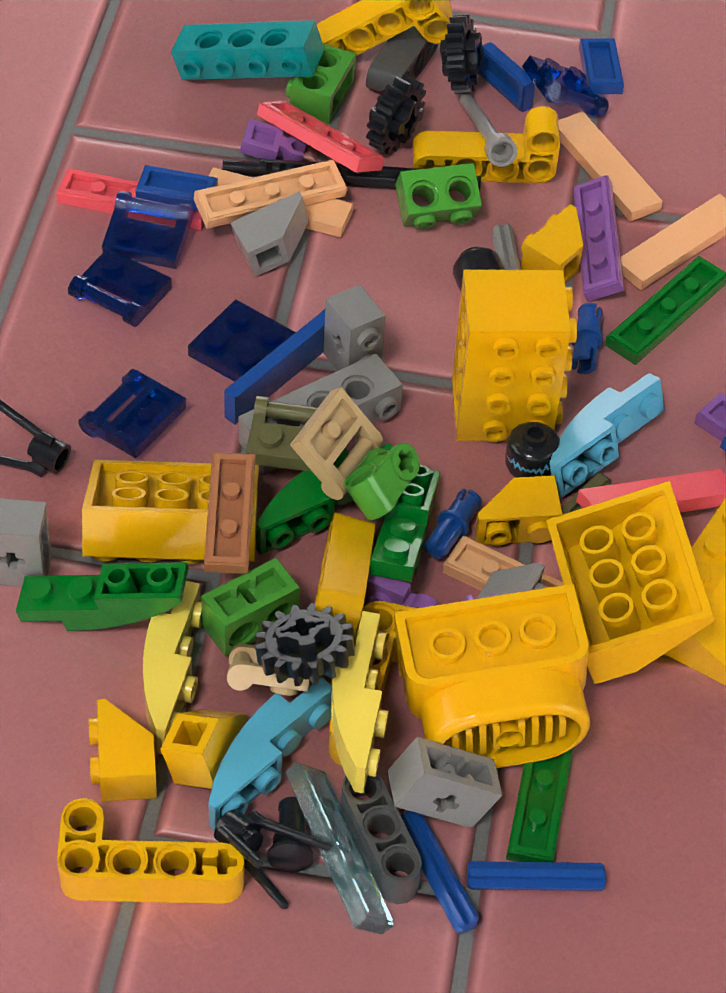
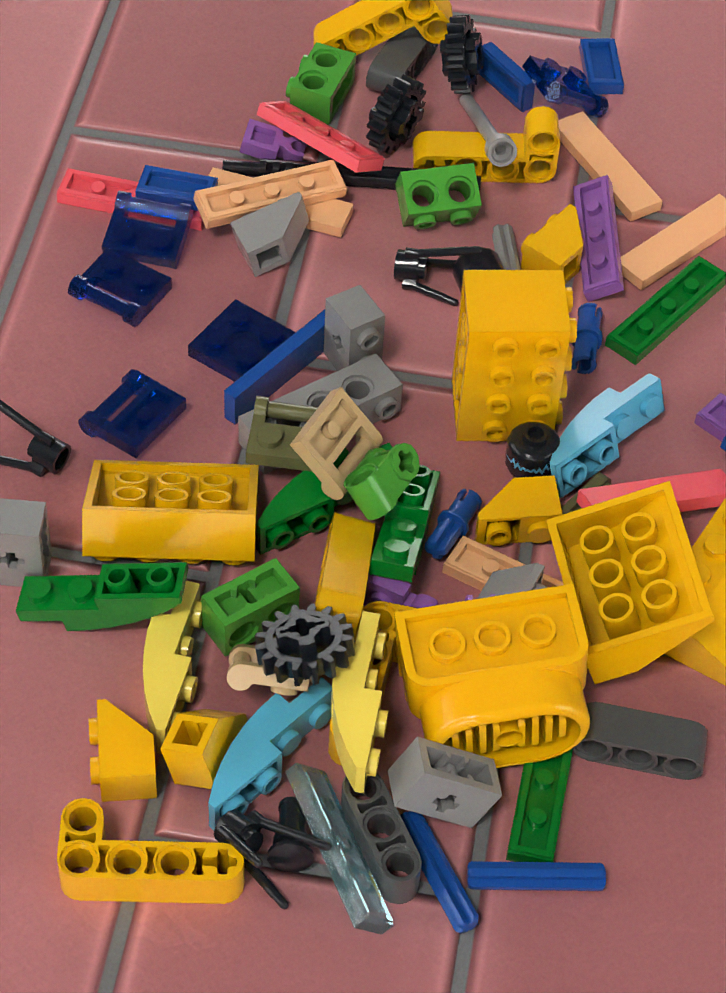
(229, 513): nougat tile -> none
(248, 50): teal brick -> none
(414, 263): none -> black plant
(644, 741): none -> dark grey beam

